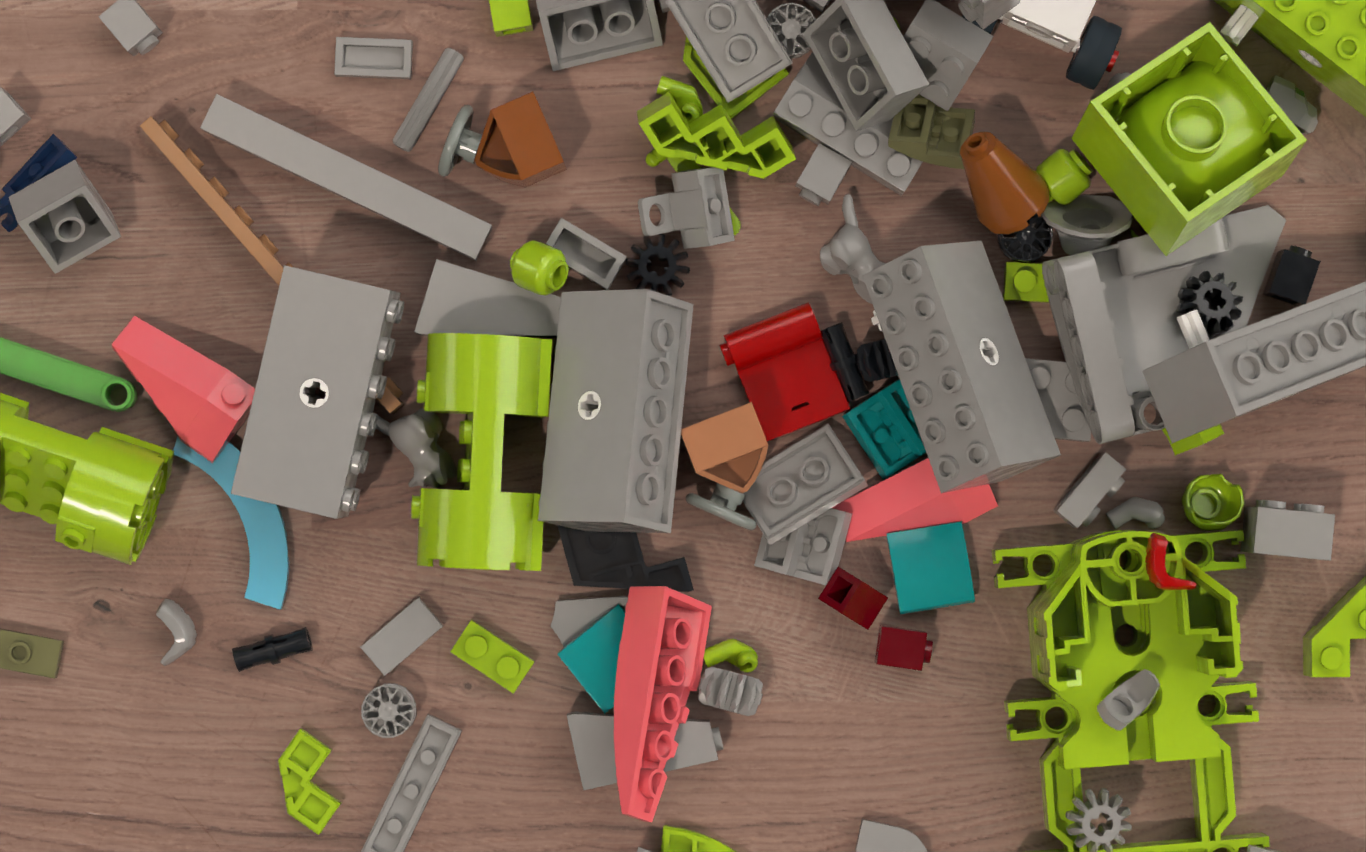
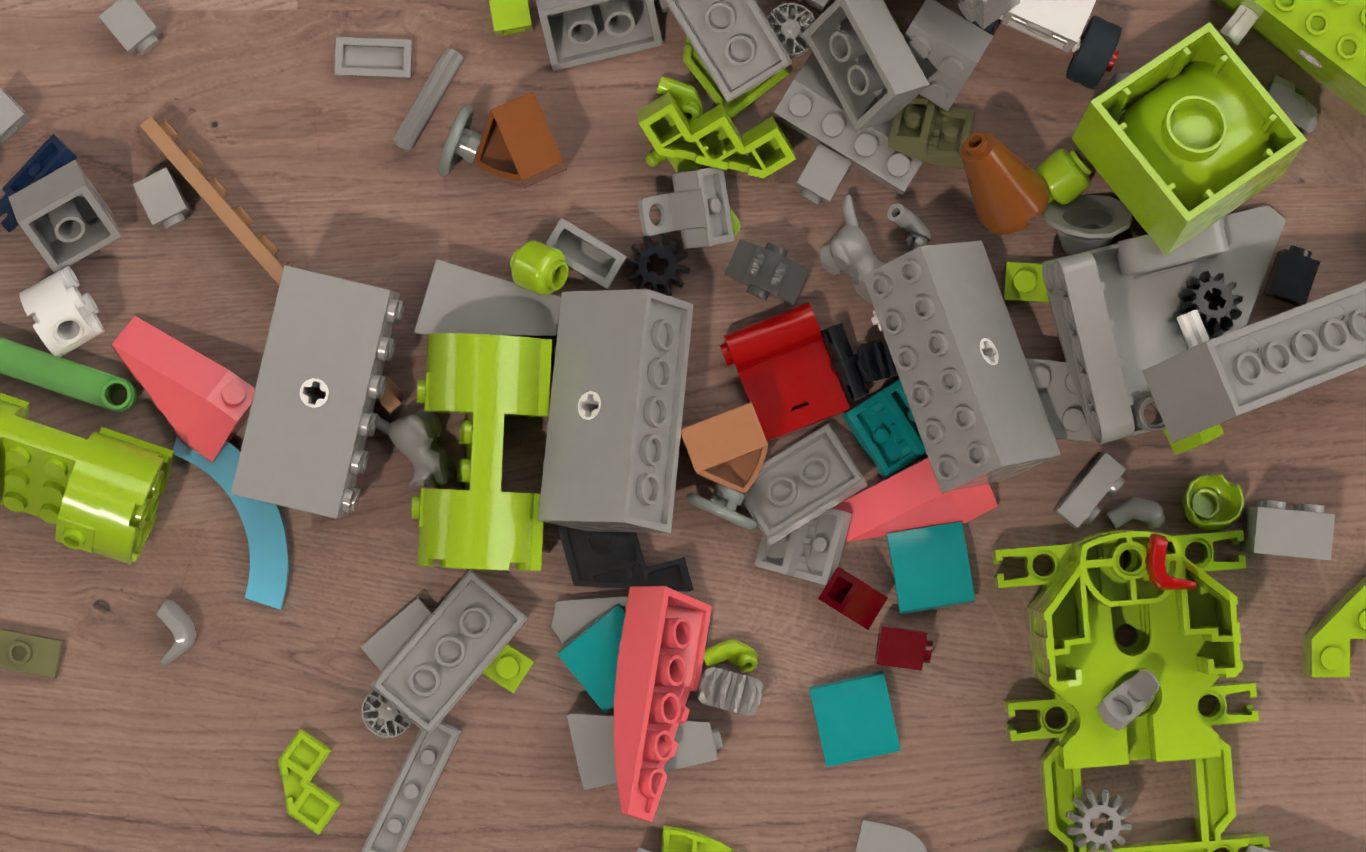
(61, 312): none -> white brick
(163, 199): none -> light grey brick
(272, 649): black pin -> none
(346, 177): light grey tile -> none
(449, 652): none -> light grey tile
(766, 271): none -> dark grey hinge
(854, 718): none -> teal slope
(910, 223): none -> light grey arm
(1028, 243): black wheel -> none

